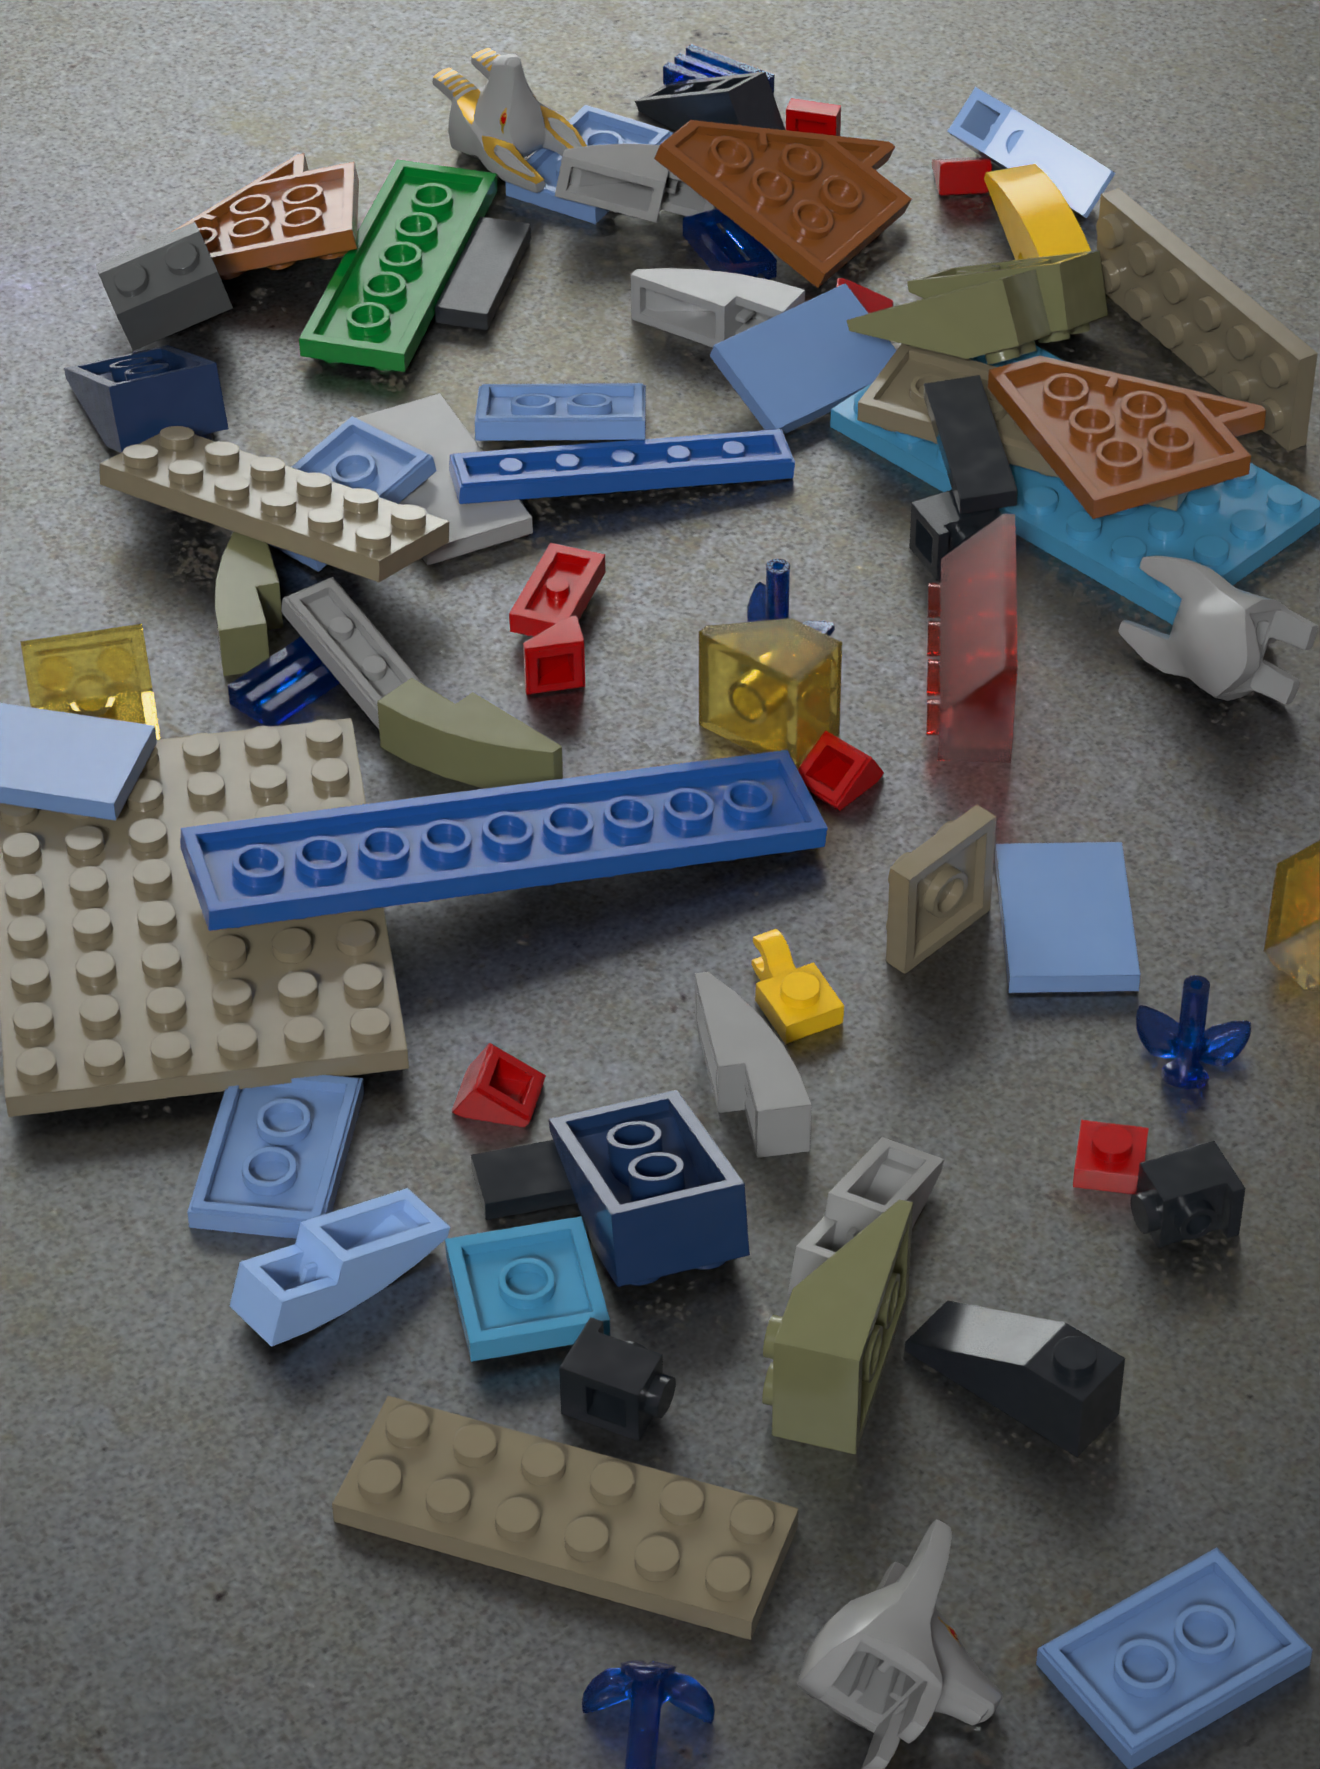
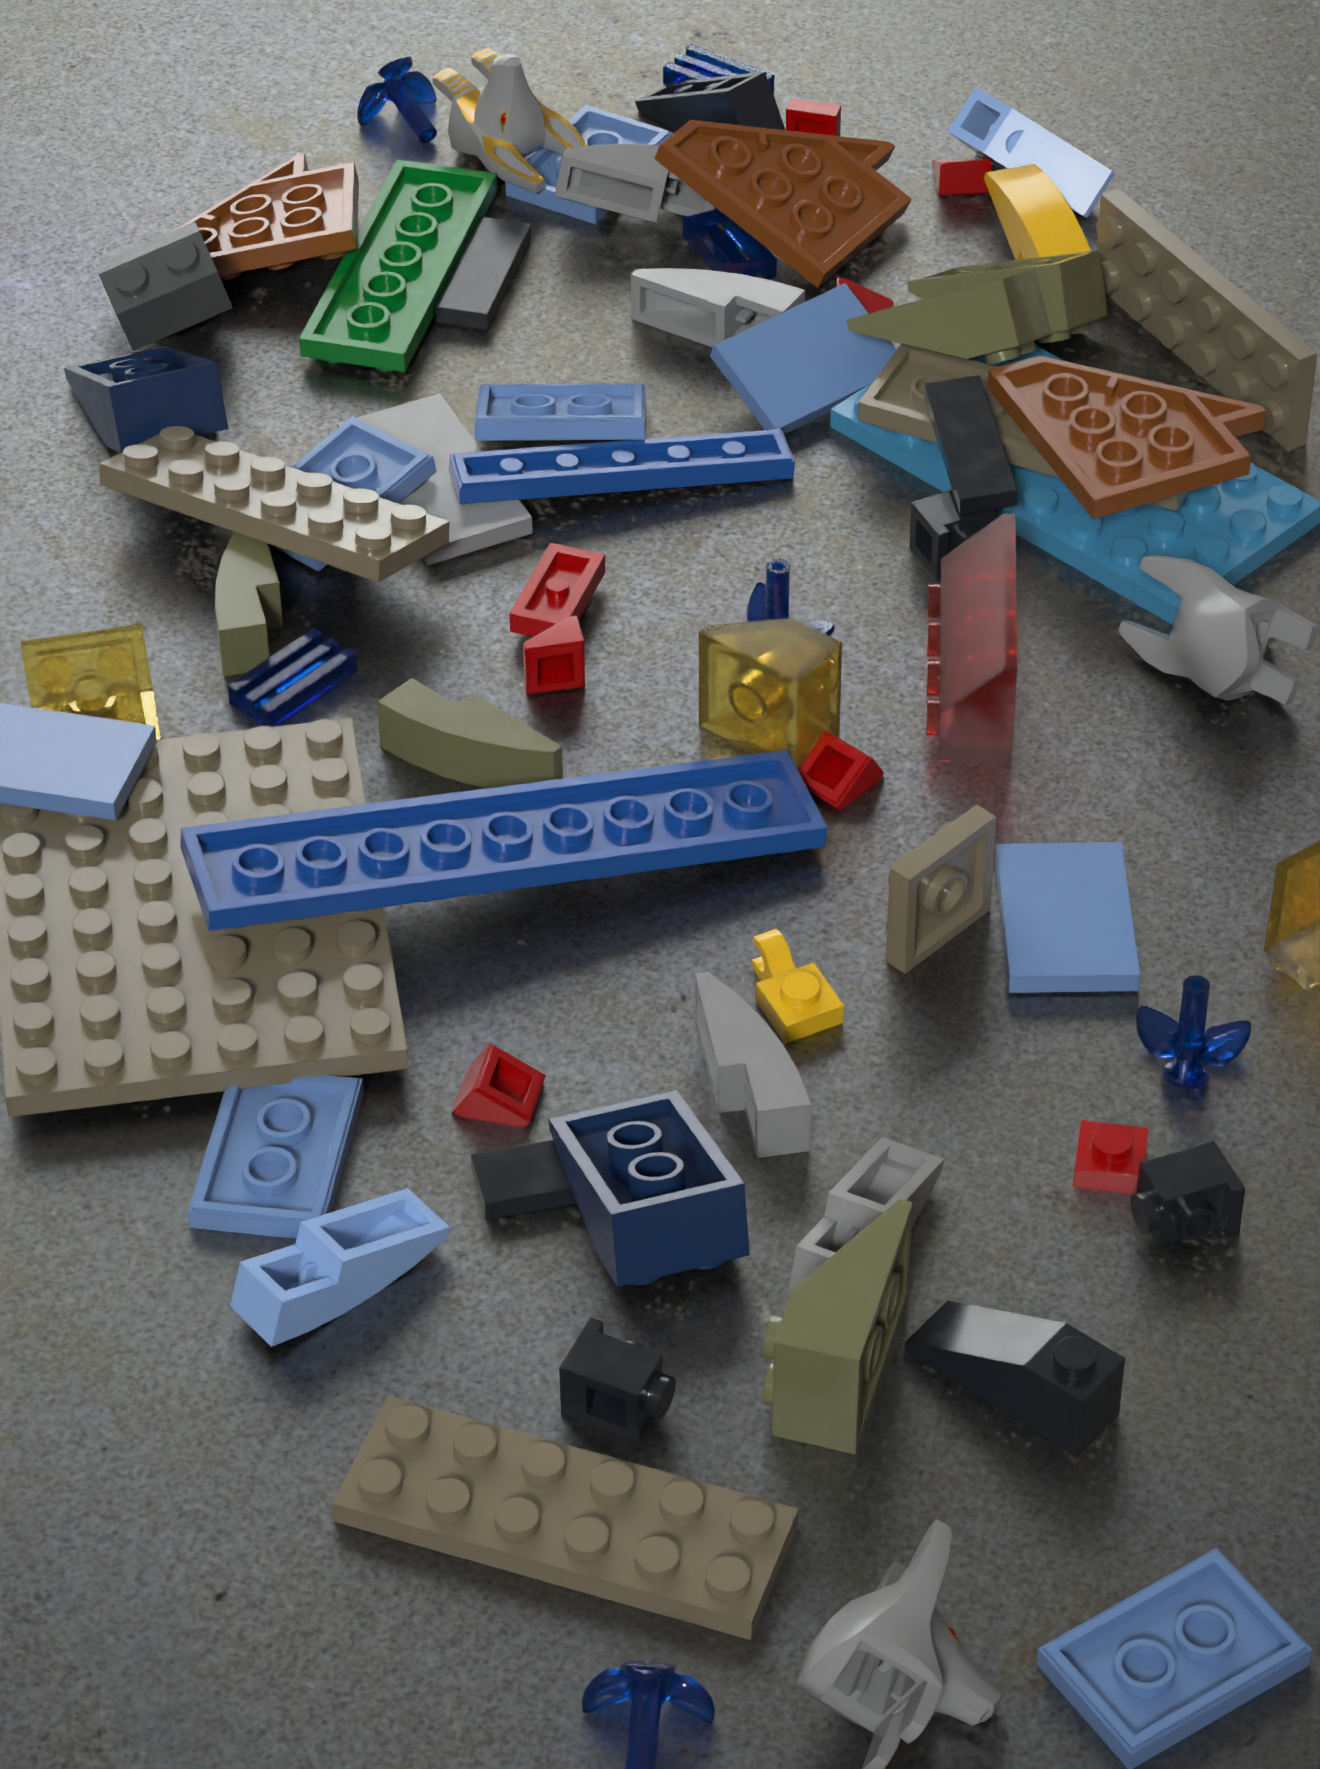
(347, 643): light grey tile -> none
(406, 92): none -> clear blue plant
(525, 1287): dark azure plate -> none

